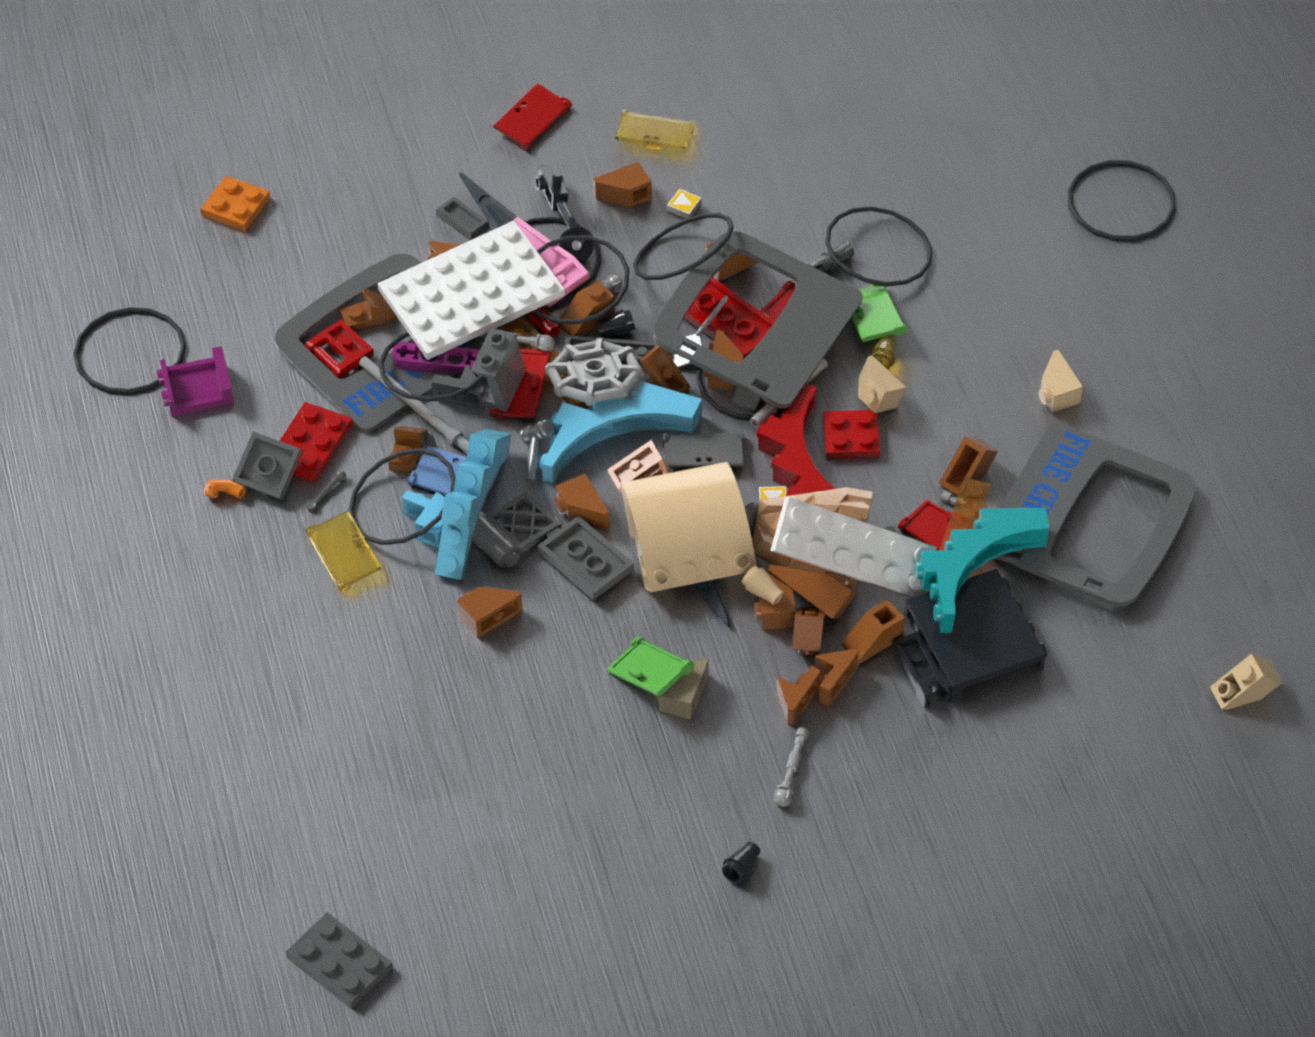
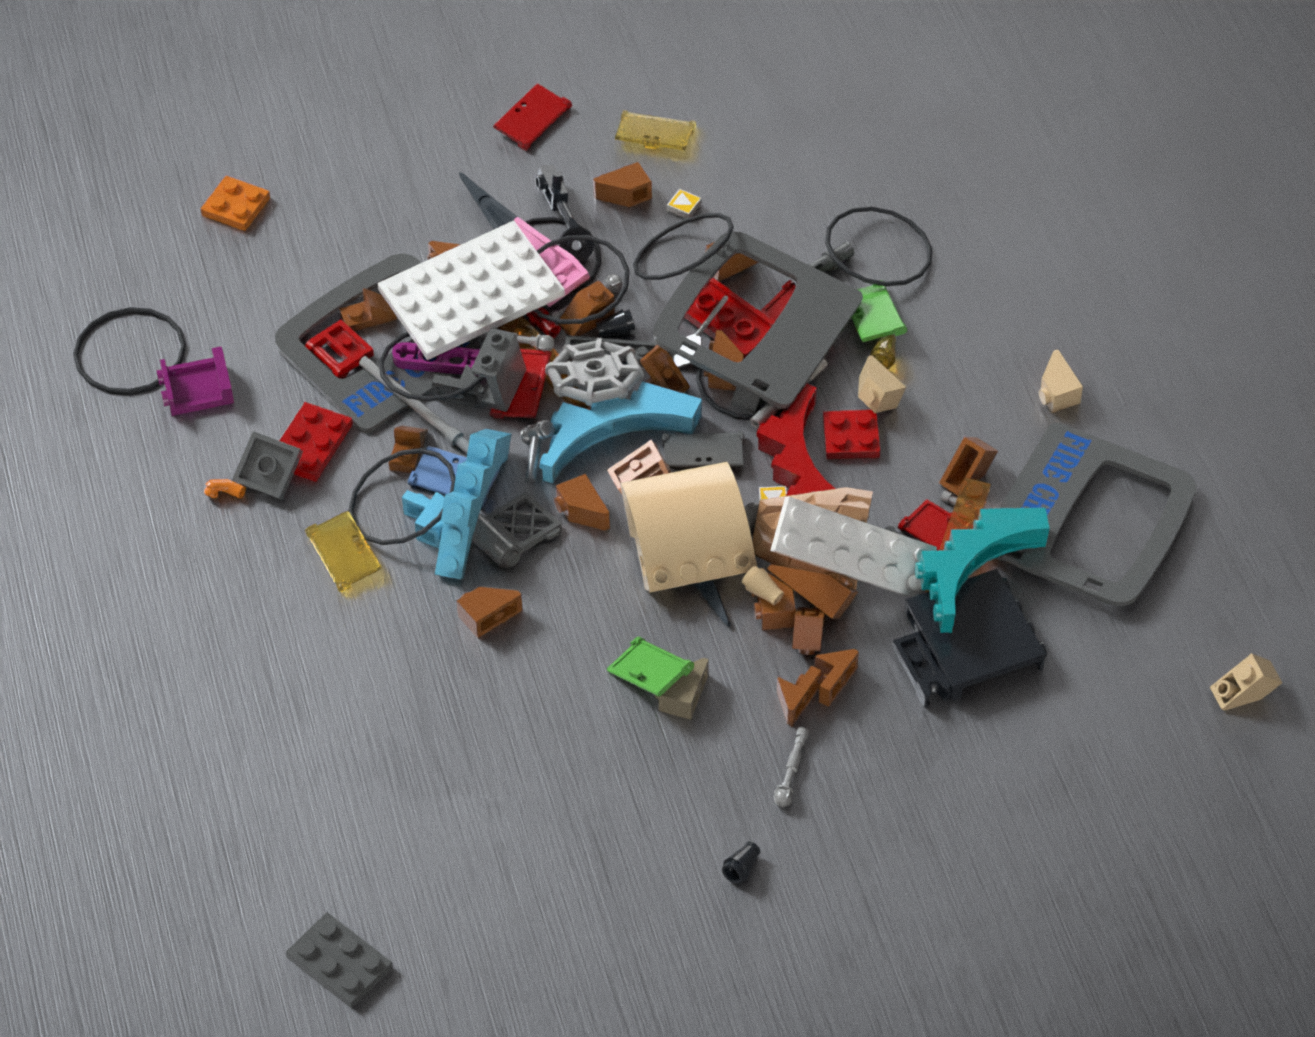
(312, 504): dark grey hinge -> none
(462, 218): dark grey tile -> none
(586, 557): dark grey plate -> none
(875, 630): dark orange slope -> none
(1121, 237): black piece -> none

